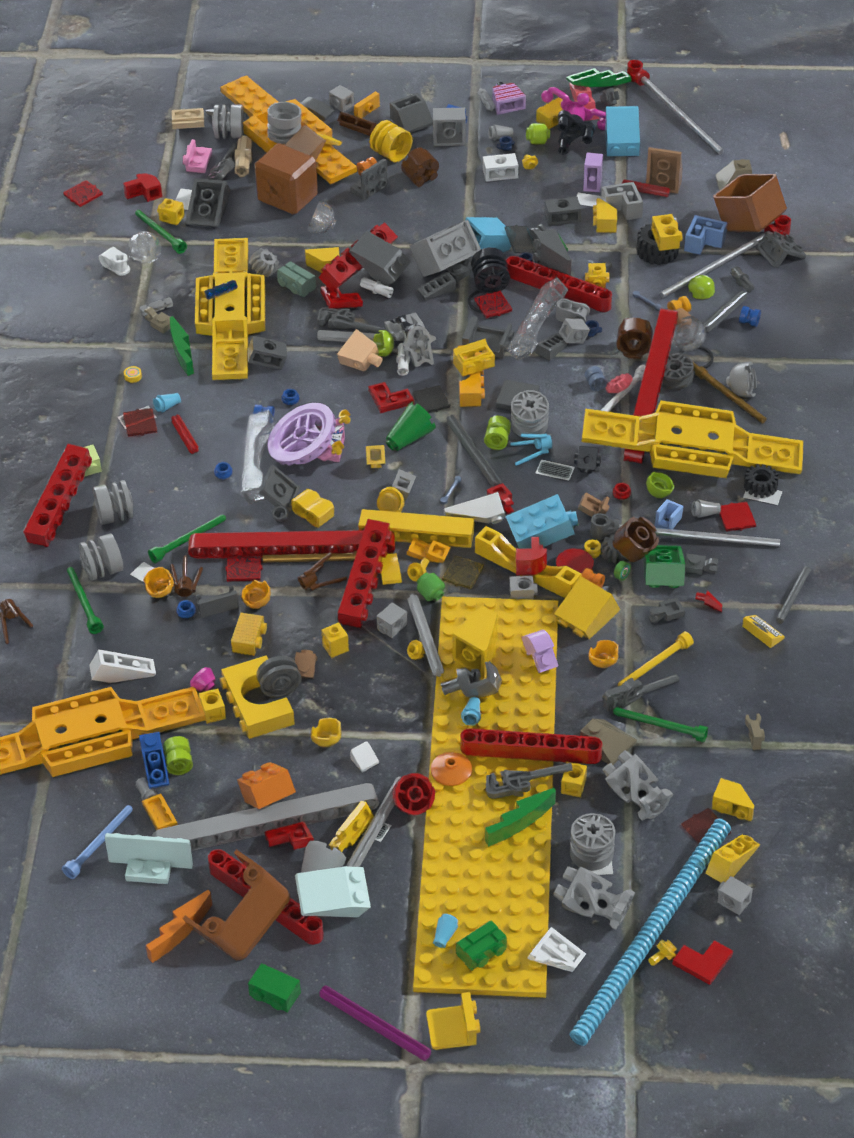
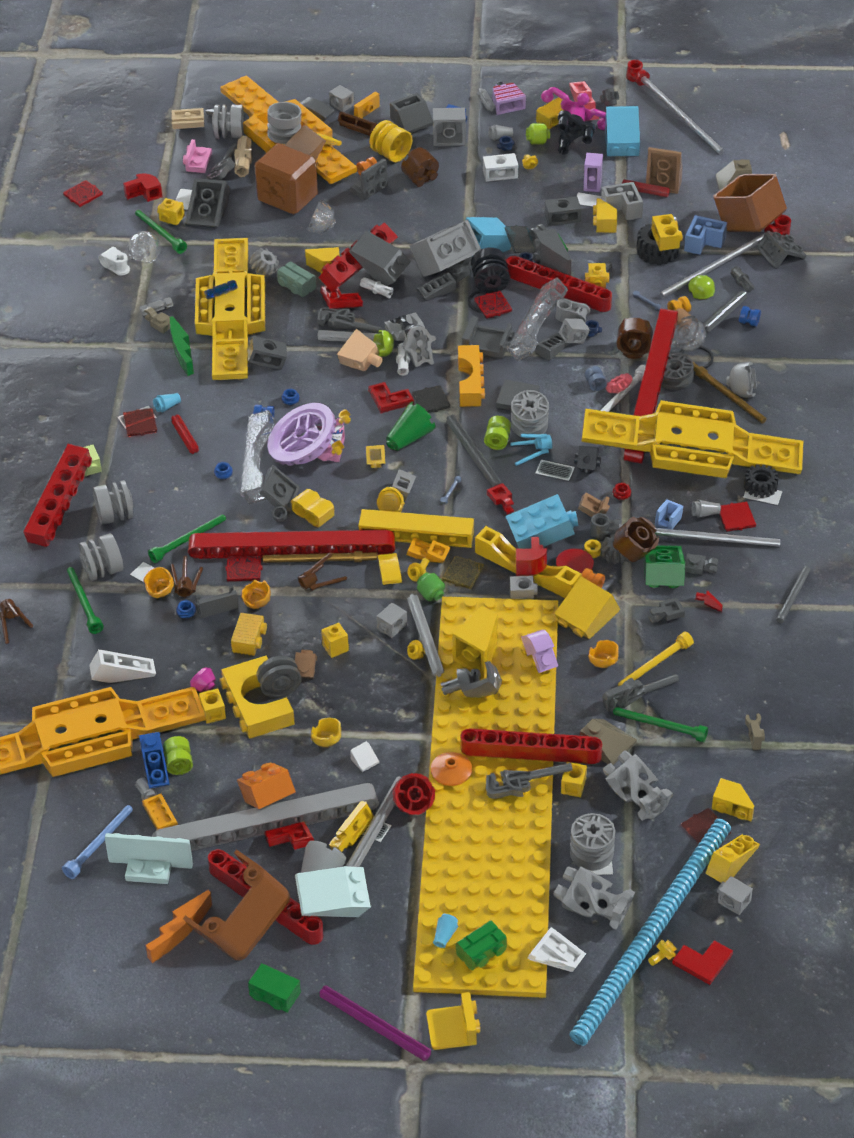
(132, 374): yellow tile -> none
(349, 613): red brick -> none
(471, 713): medium azure cone -> none
(473, 363): yellow window -> none
(483, 509): white slope -> none
(526, 813): green slope -> none
(594, 78): green slope -> none
(622, 570): bright green tile -> none
(659, 485): lime hair -> none
(762, 630): yellow slope -> none

